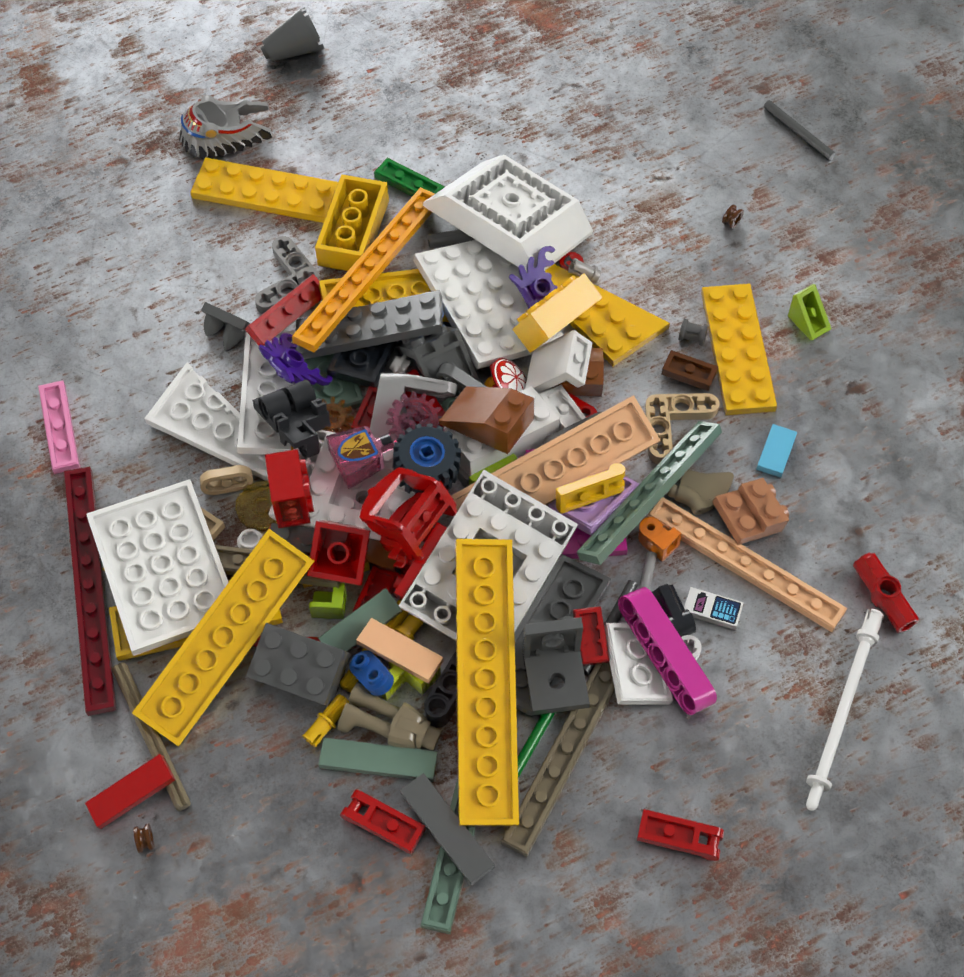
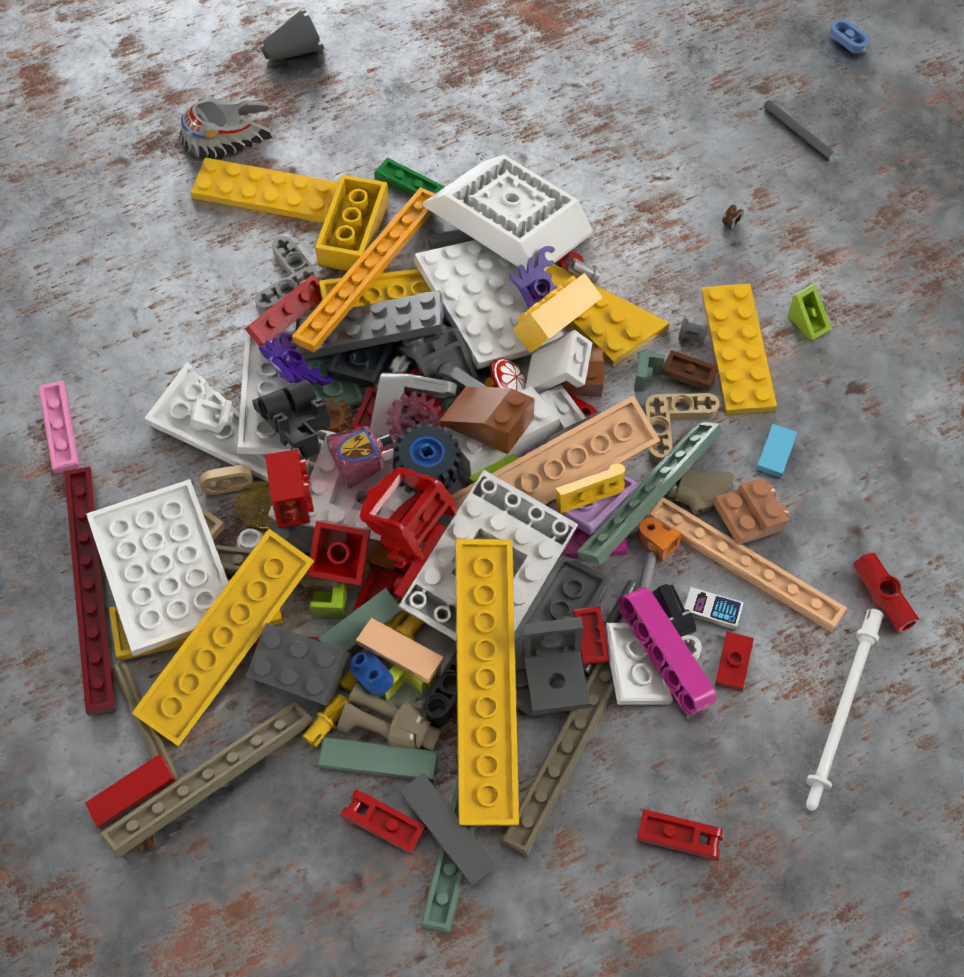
(205, 779): none -> dark tan tile
(211, 415): none -> white bracket
(215, 320): dark grey tile -> none
(533, 740): green bar -> none
(647, 363): none -> sand green bracket
(734, 661): none -> red plate
(849, 36): none -> medium blue plate

